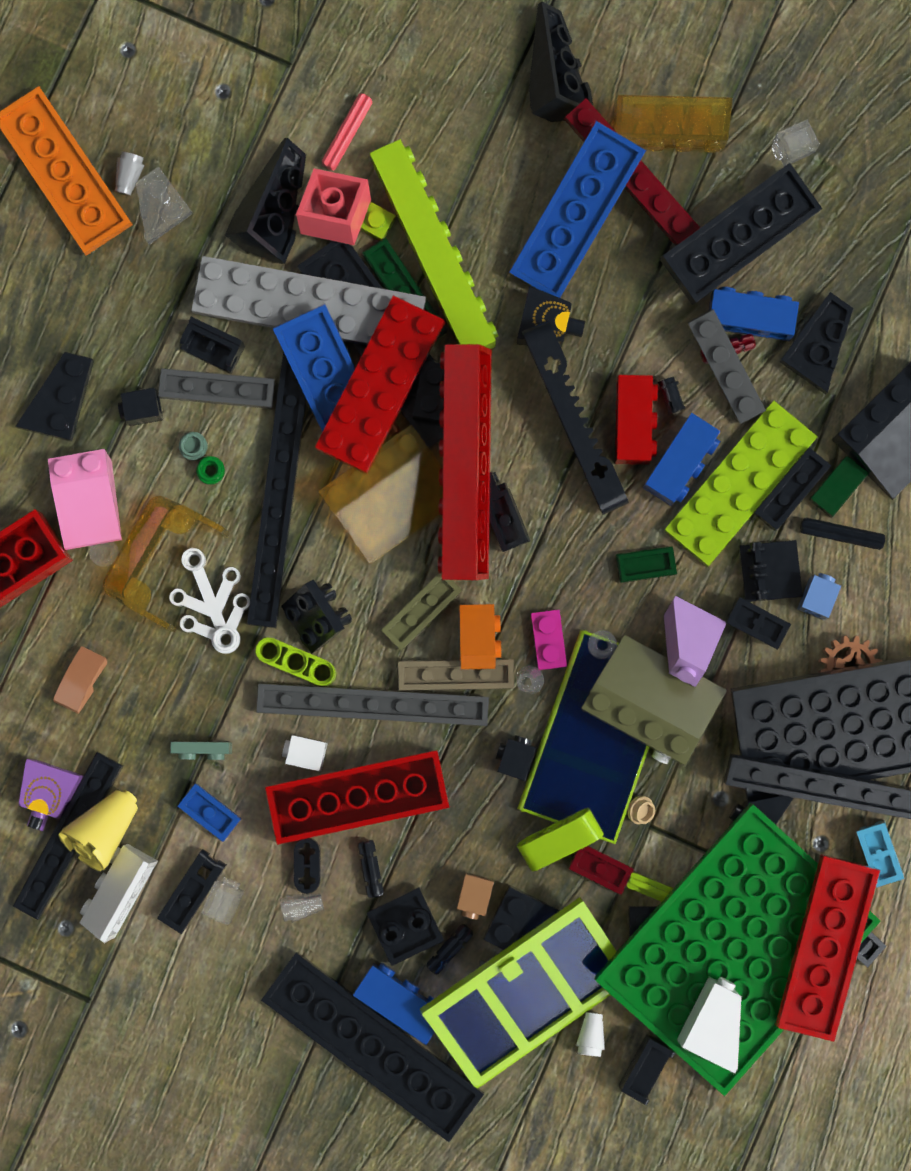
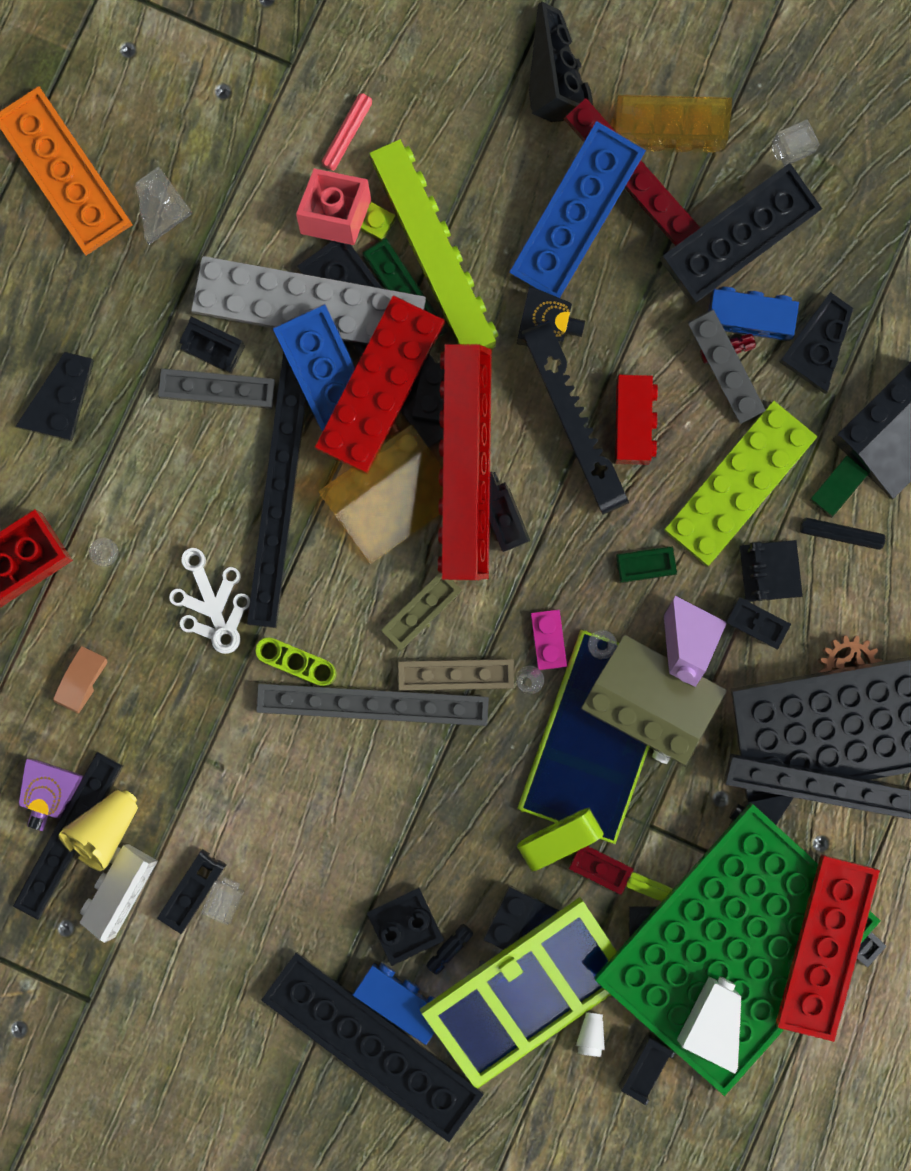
(85, 499): bright pink slope -> none
(123, 577): clear yellow windscreen -> none
(128, 172): light grey cone -> none
(140, 407): black brick -> none
(193, 446): sand green plate -> none
(207, 462): green plate -> none
(209, 812): blue plate -> none
(214, 750): sand green plate -> none
(268, 210): black wedge -> none
(299, 865): black beam -> none
(299, 906): clear cone -> none
(305, 753): white brick -> none
(314, 616): black plate -> none
(357, 797): red brick -> none
(370, 868): black axle -> none
(475, 896): medium nougat brick -> none
(477, 636): orange brick -> none
(515, 757): black brick -> none
(641, 810): tan plate -> none
(671, 395): black pin -> none
(683, 460): blue brick -> none
(792, 489): black plate -> none
(819, 596): medium blue brick -> none
(880, 852): medium azure hinge -> none

